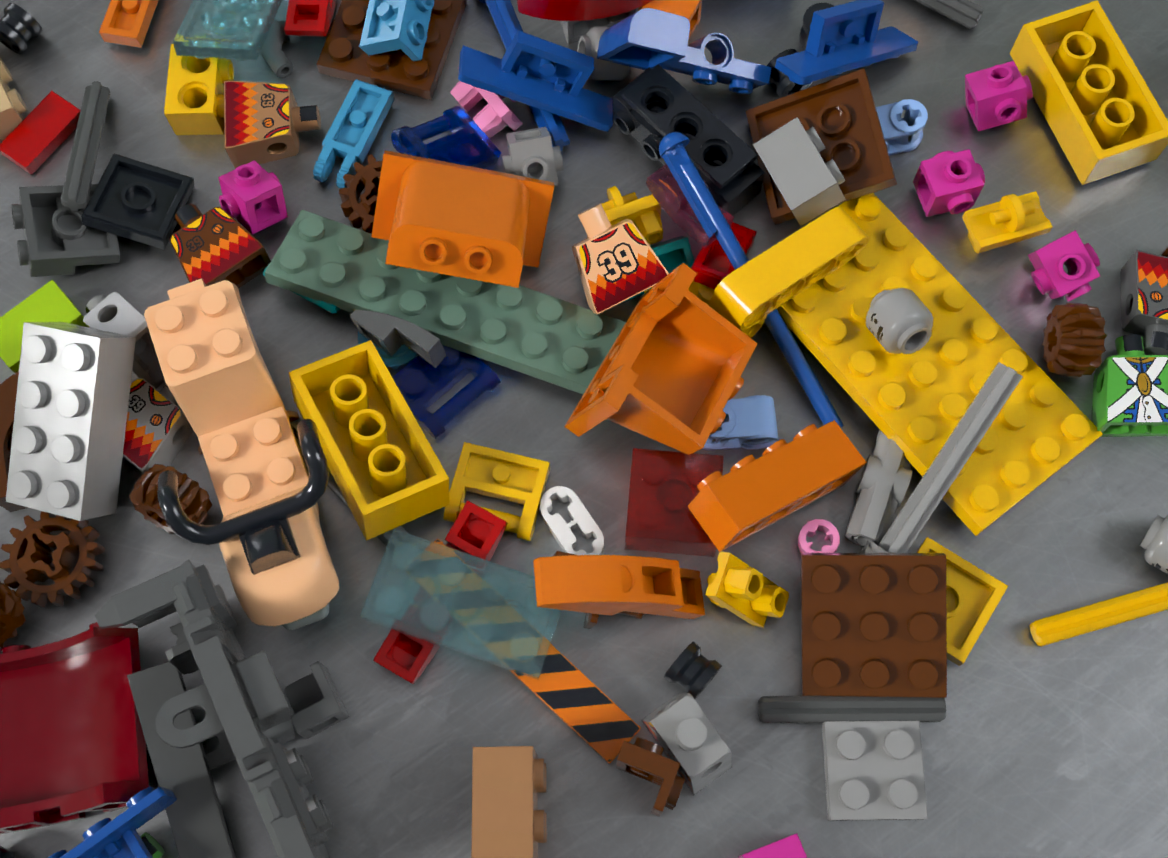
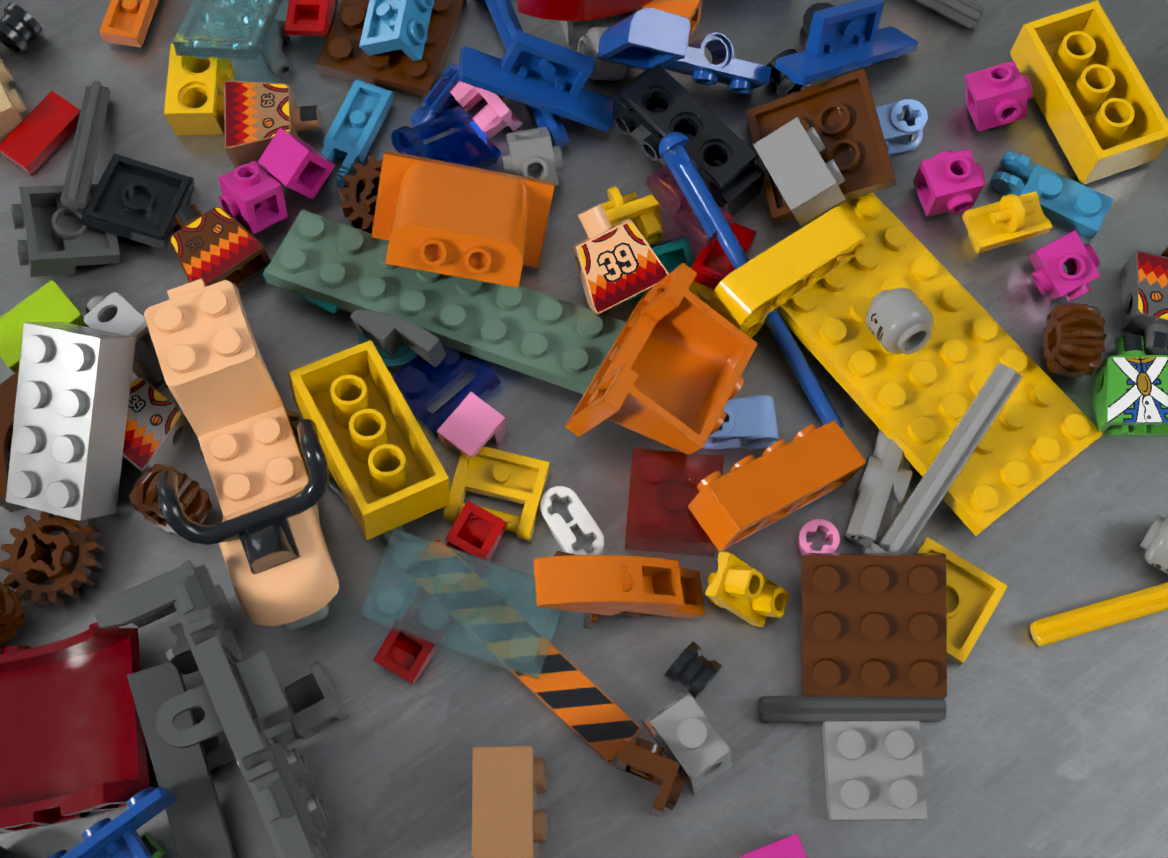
(296, 164): none -> dark pink brick
(438, 98): none -> blue axle
(472, 426): none -> bright pink panel
(1059, 196): none -> dark azure hinge

